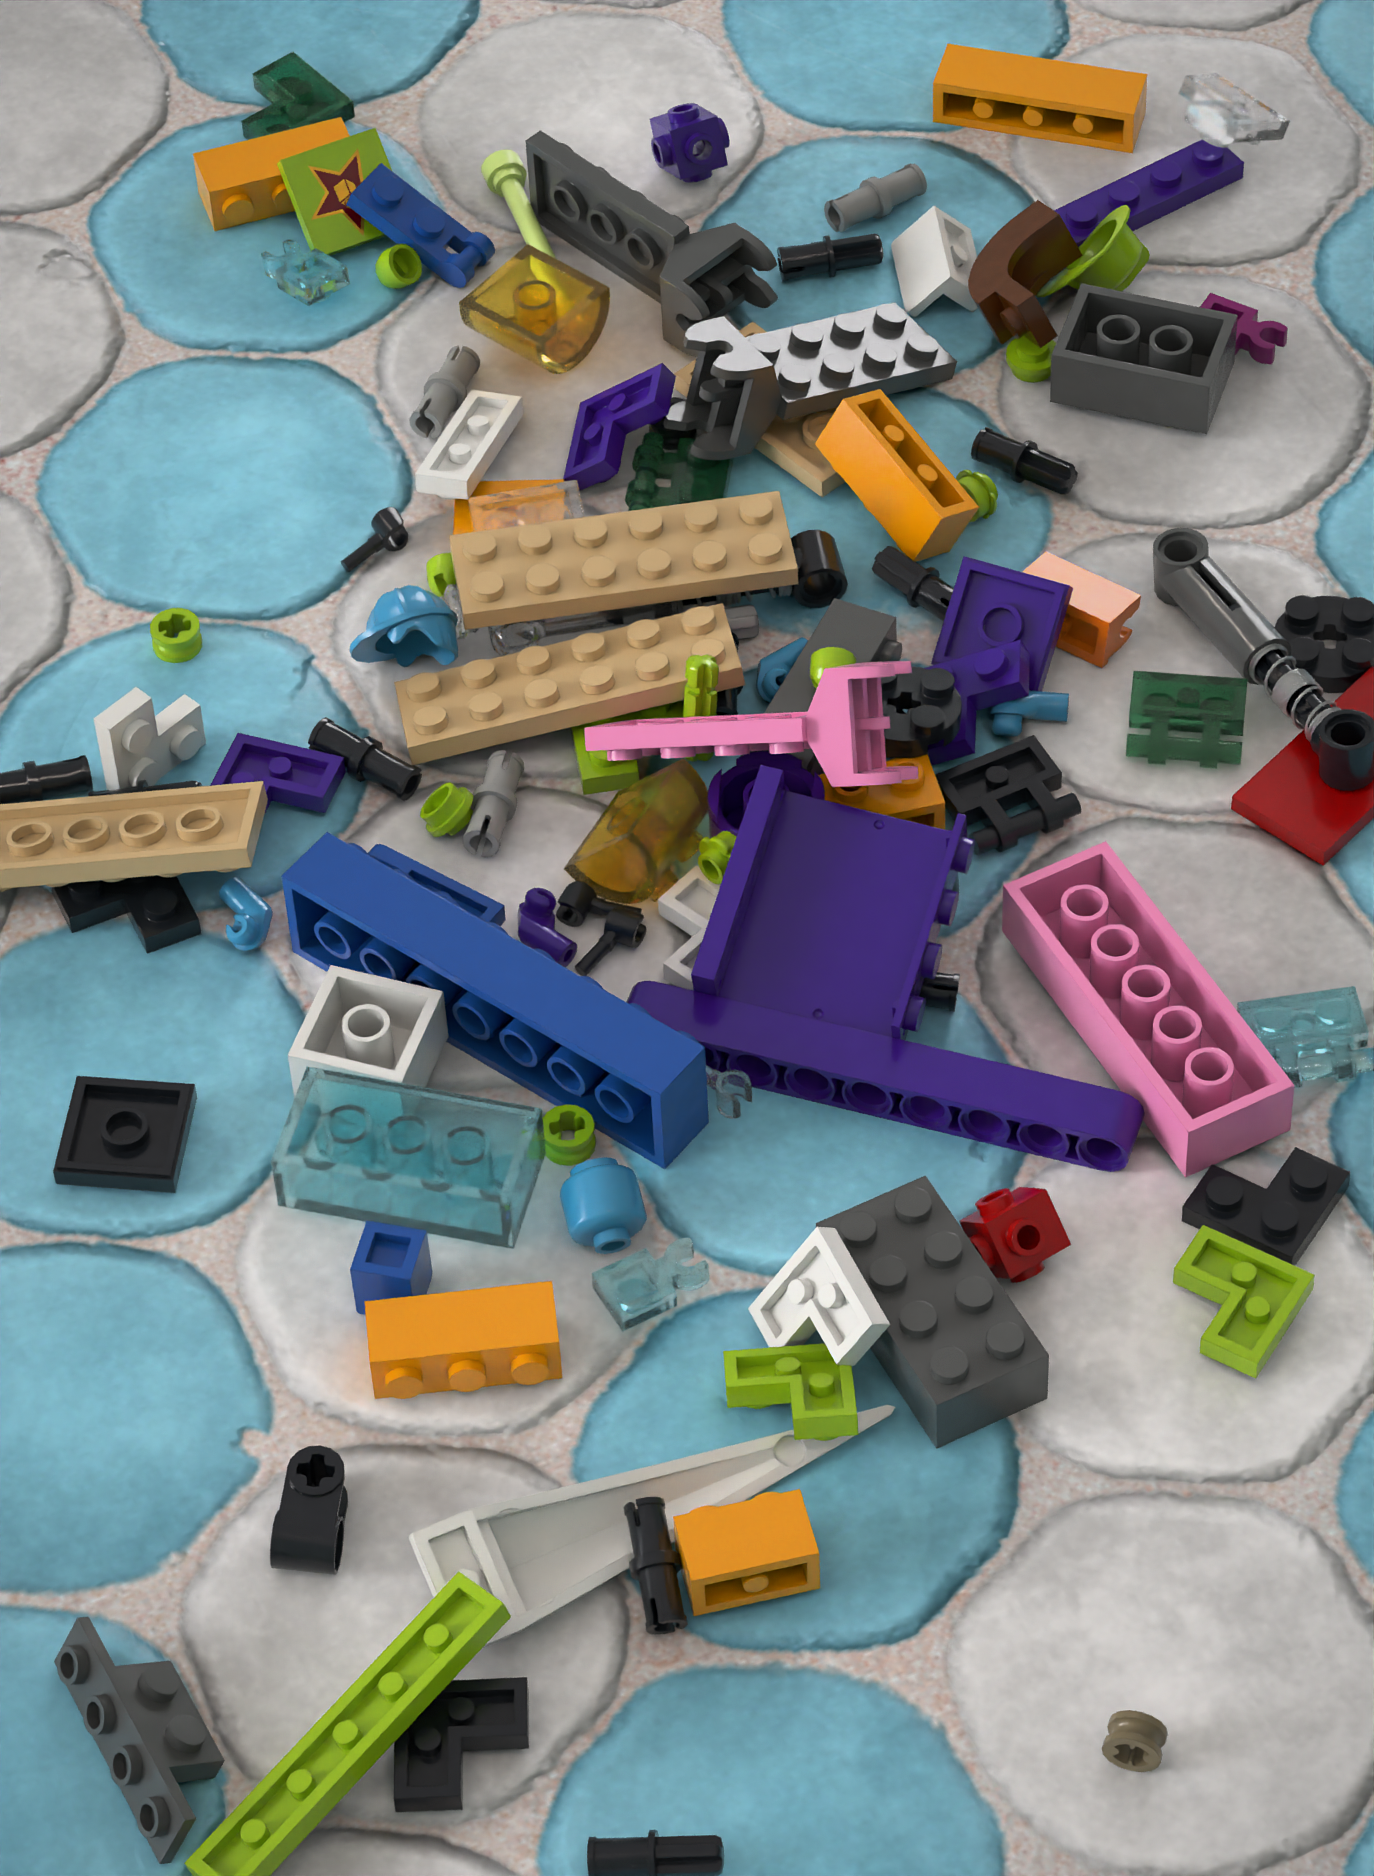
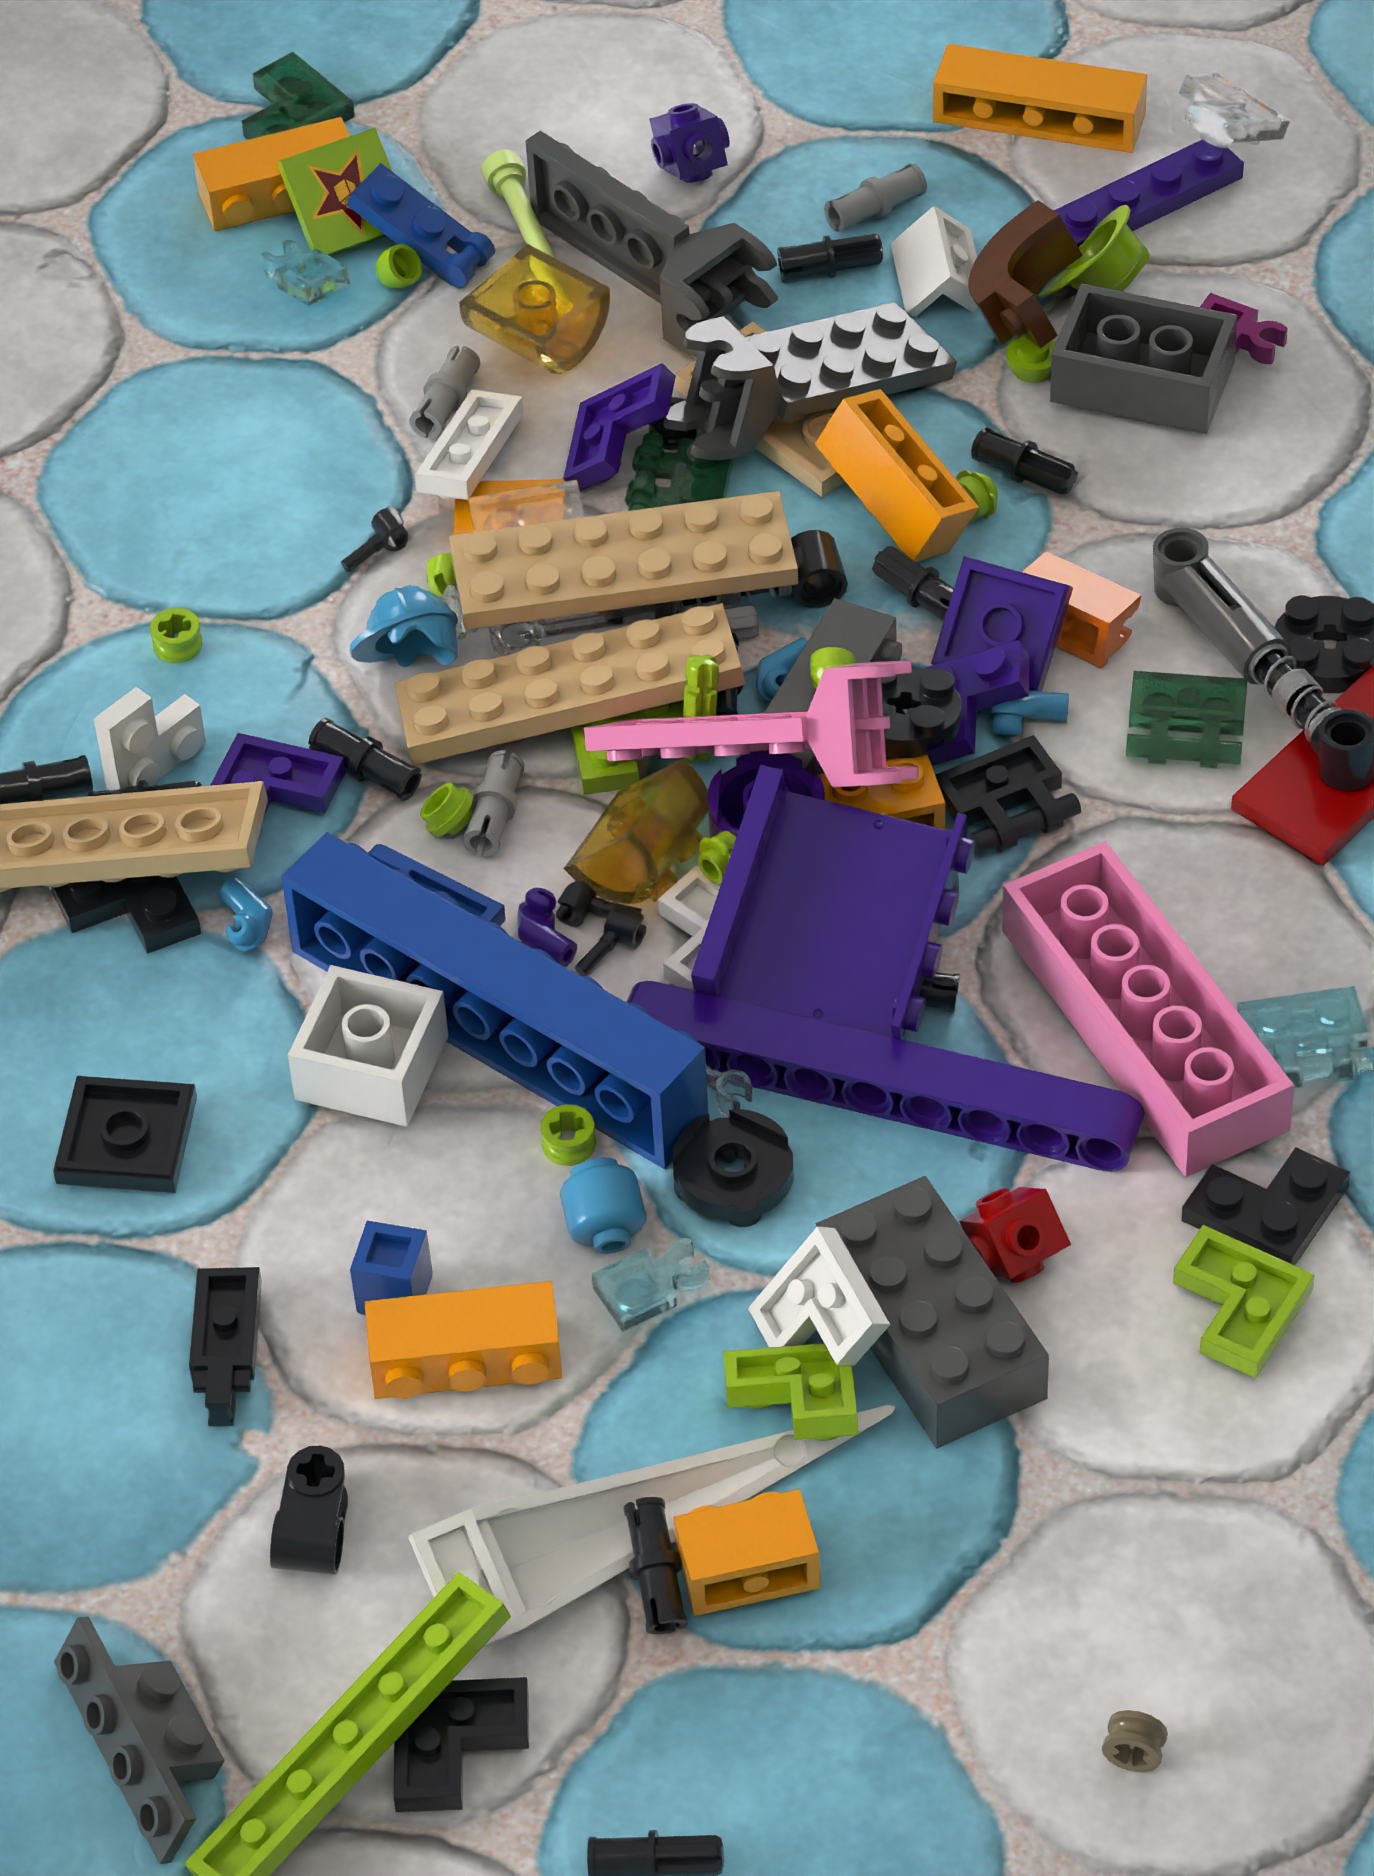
(224, 1337): none -> black hinge
(409, 1157): clear light blue brick -> none
(738, 1195): none -> black plate

